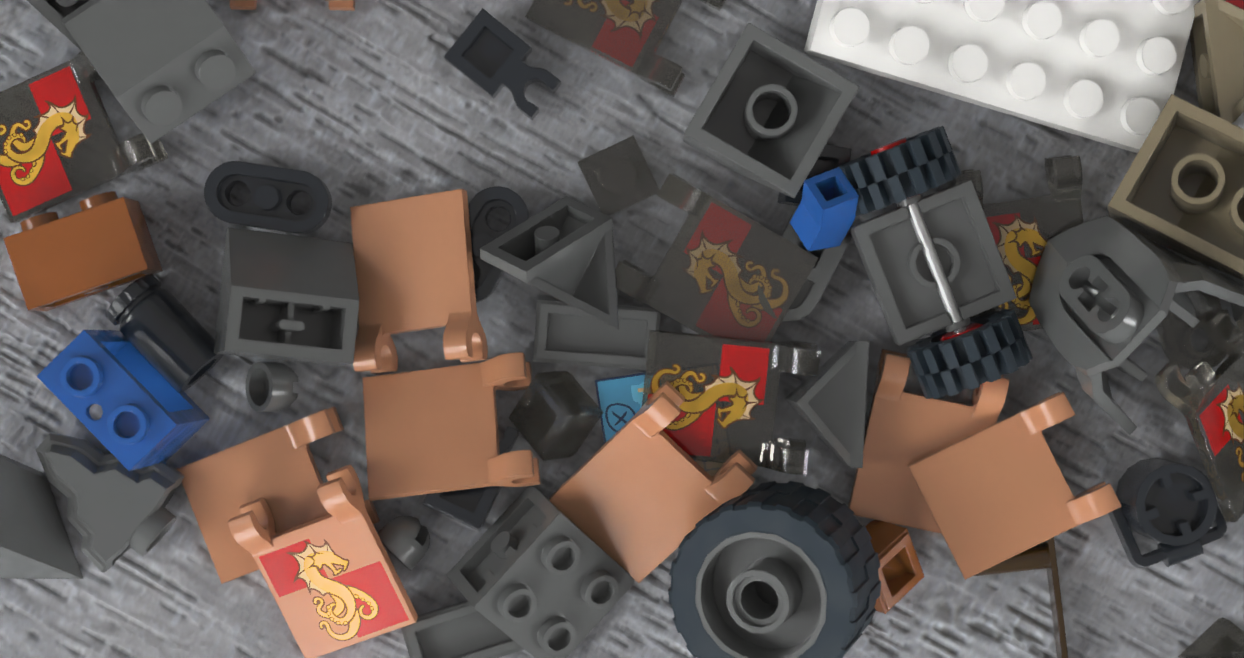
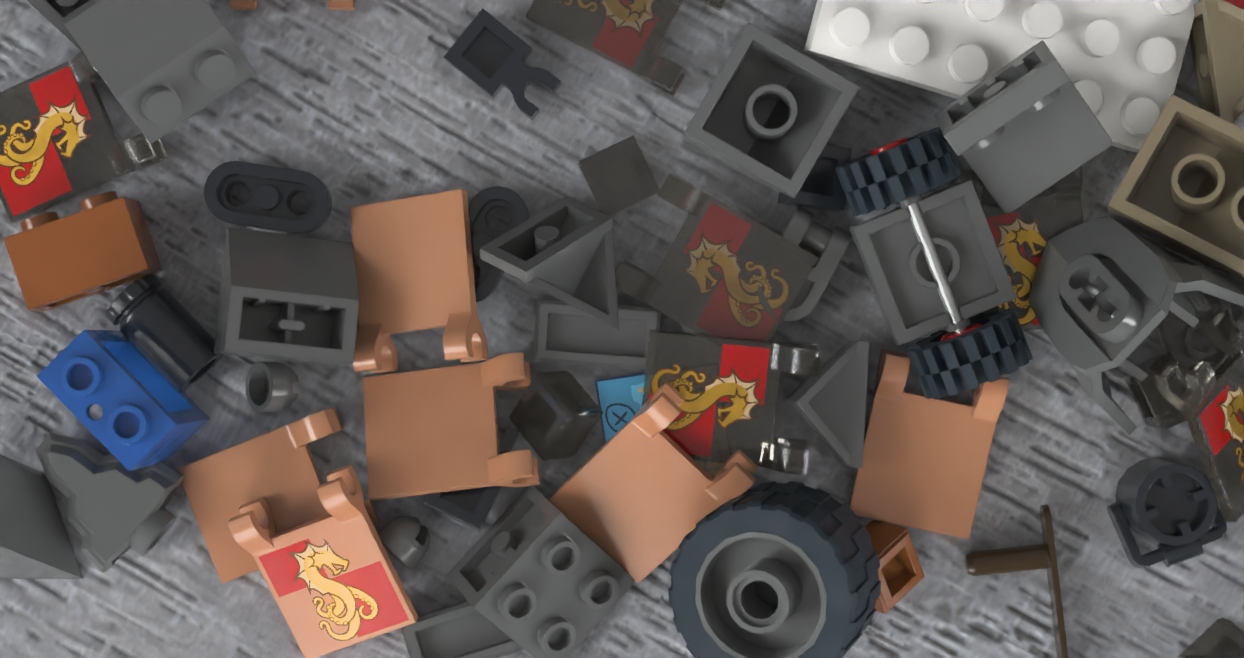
(825, 210): blue piece -> none
(1005, 489): nougat flag -> none
(1023, 128): none -> dark grey bracket
(1152, 405): none -> clear smoke slope

